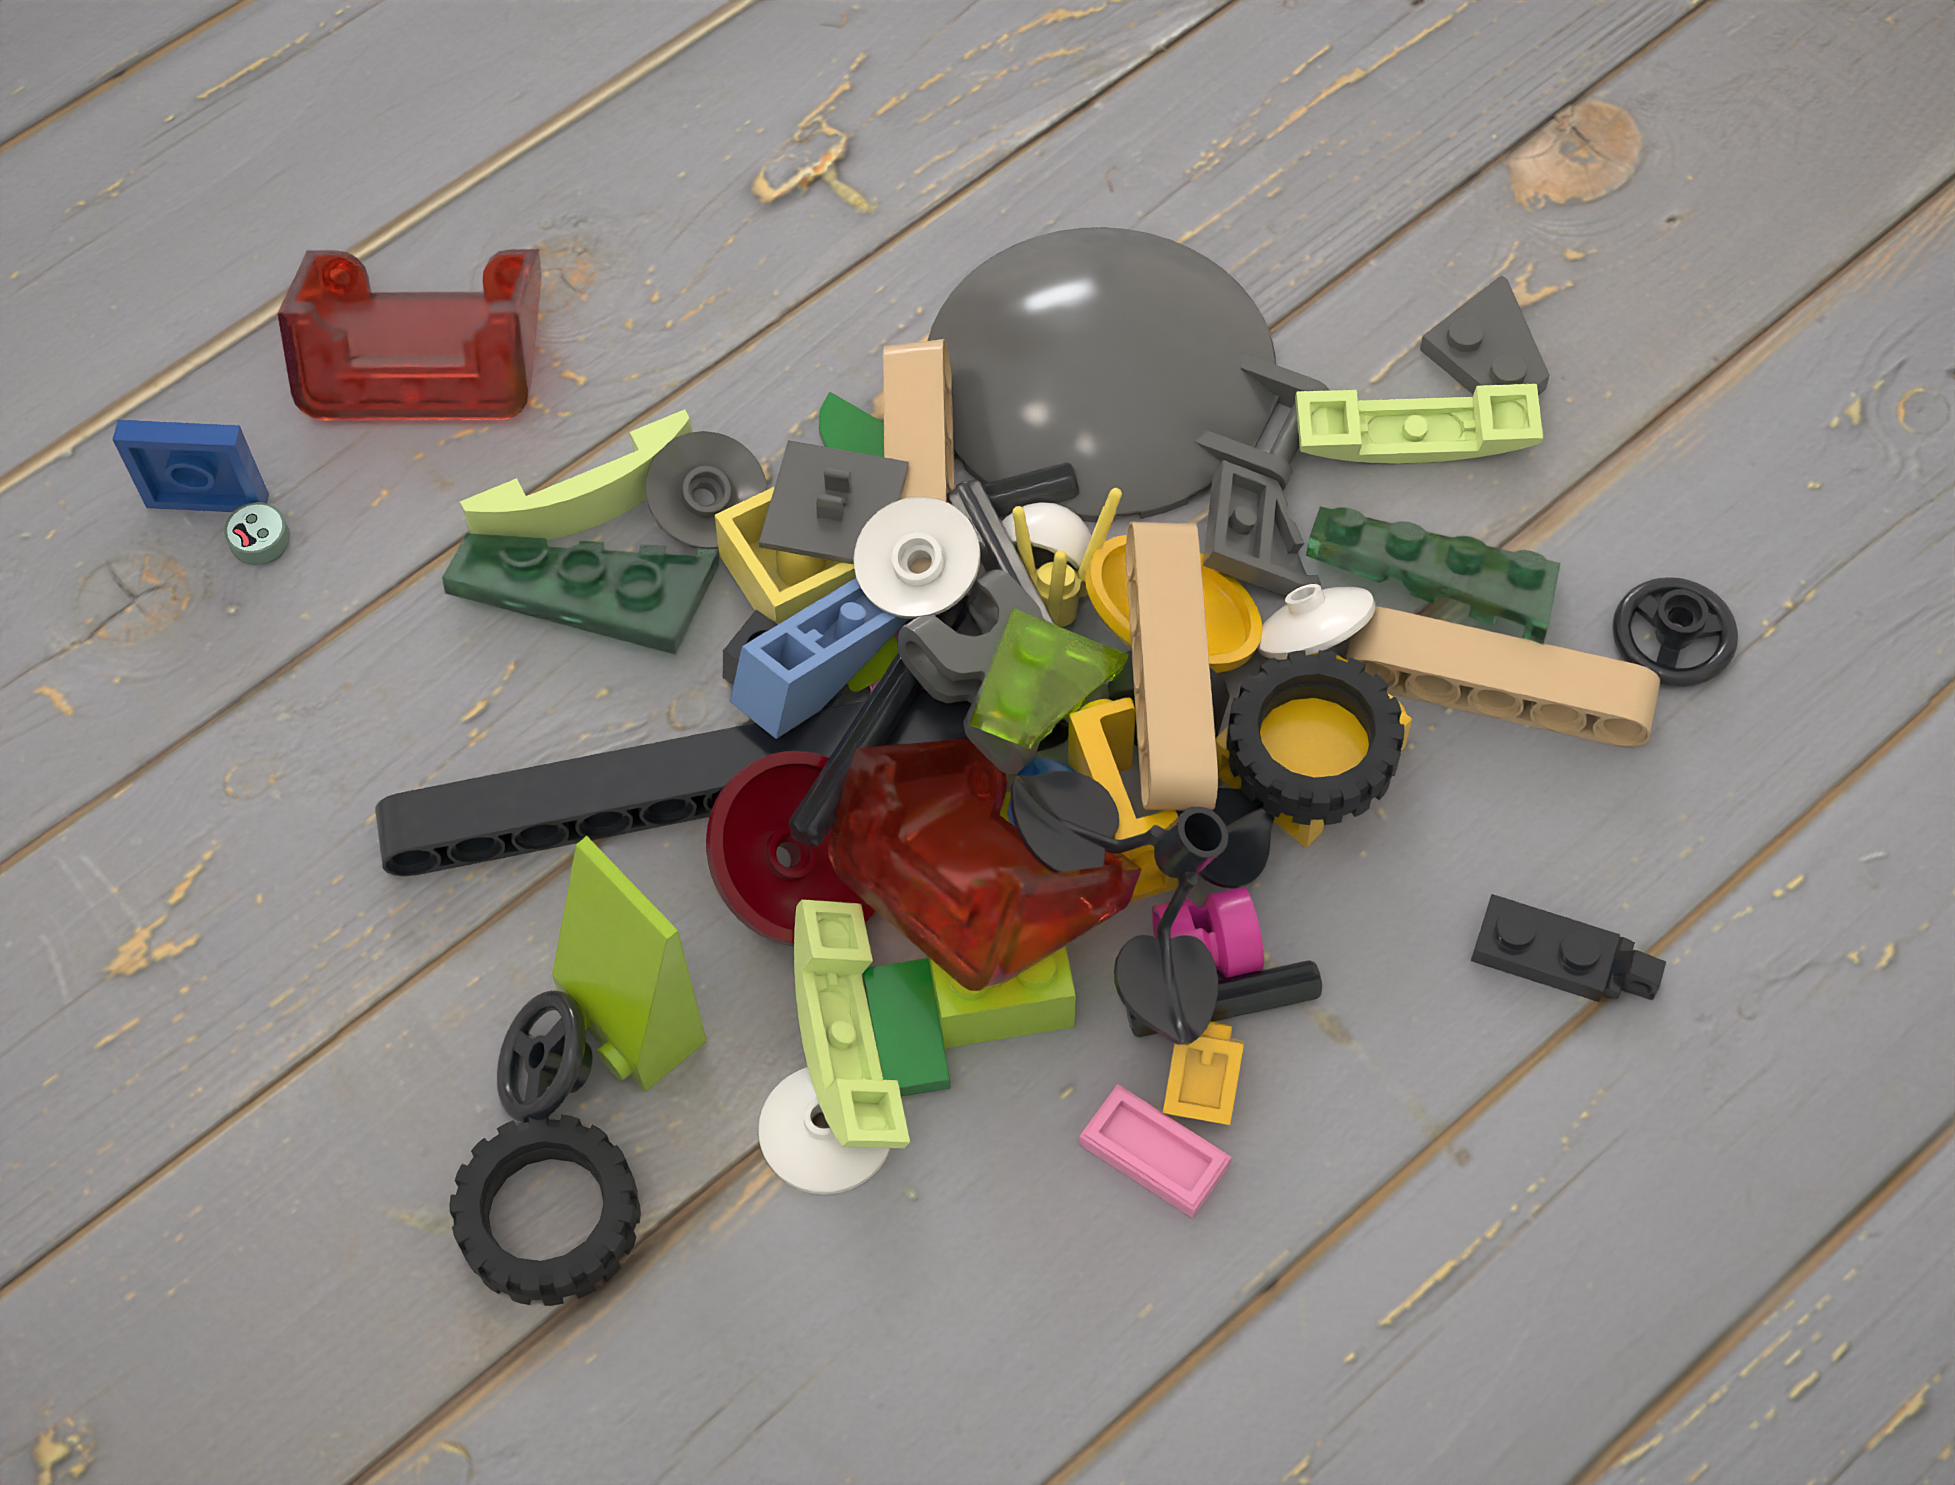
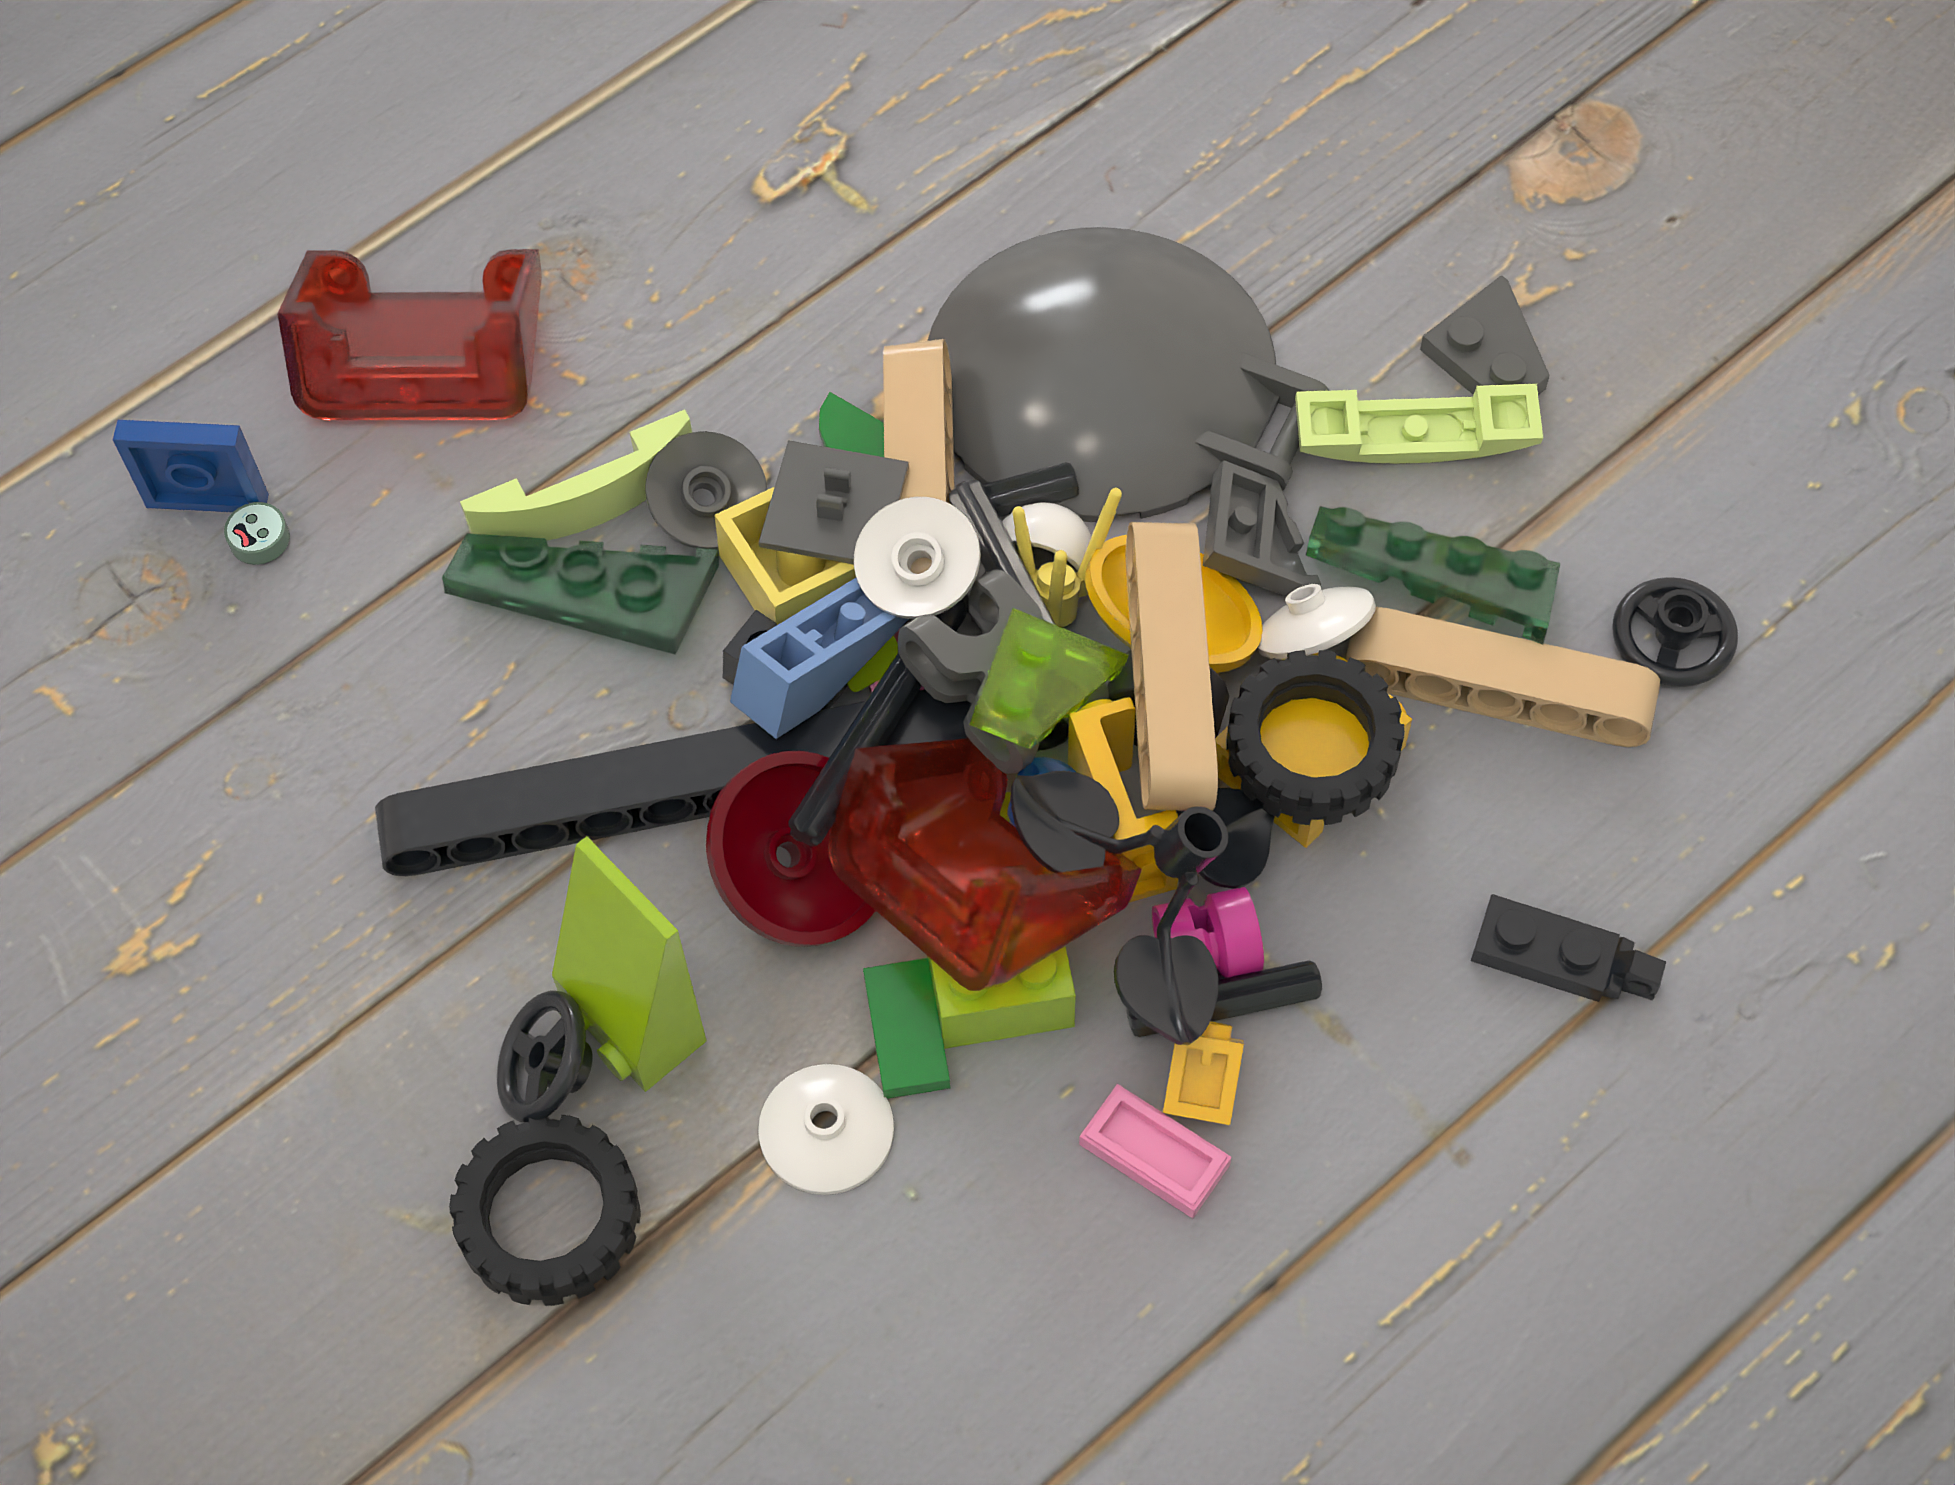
(838, 1028): yellowish green slope -> none

